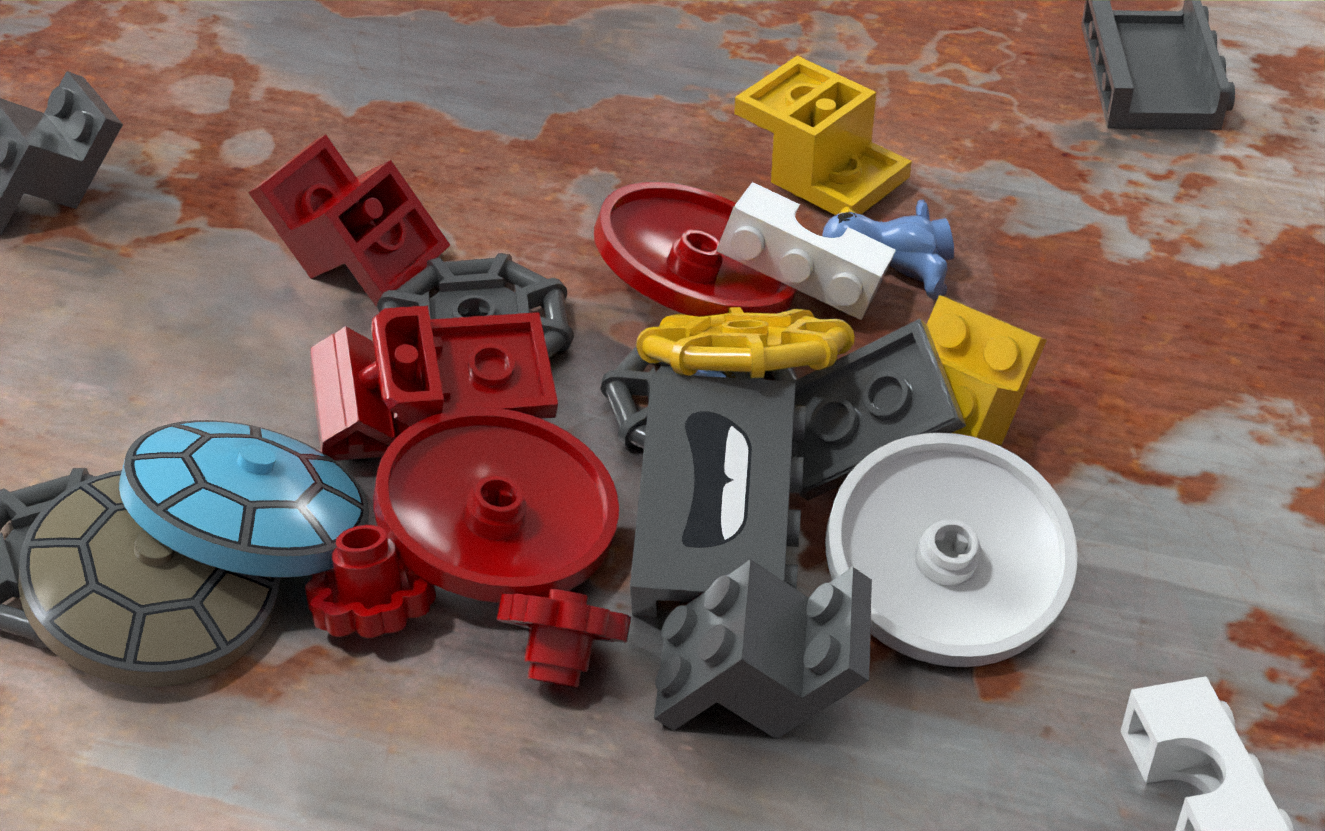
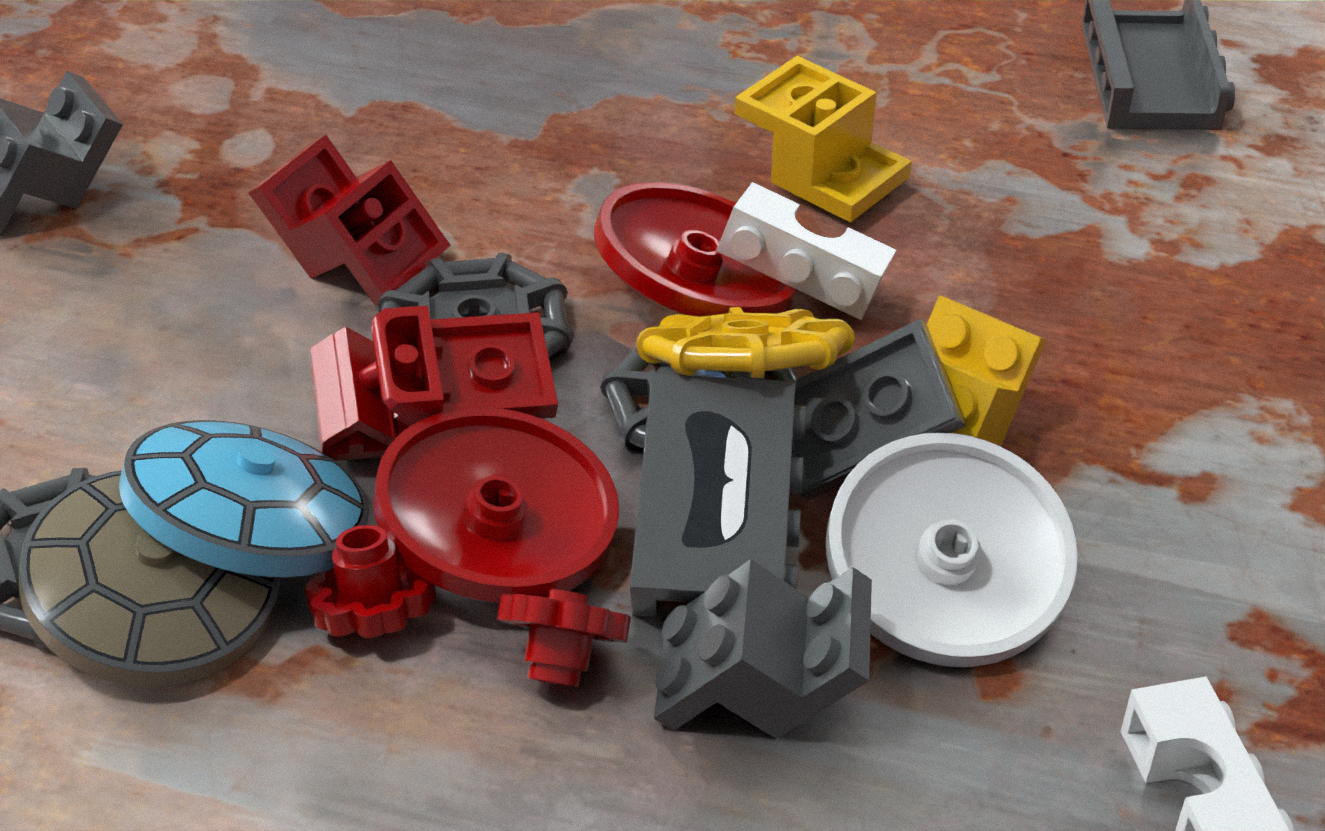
(919, 243): medium blue animal -> none

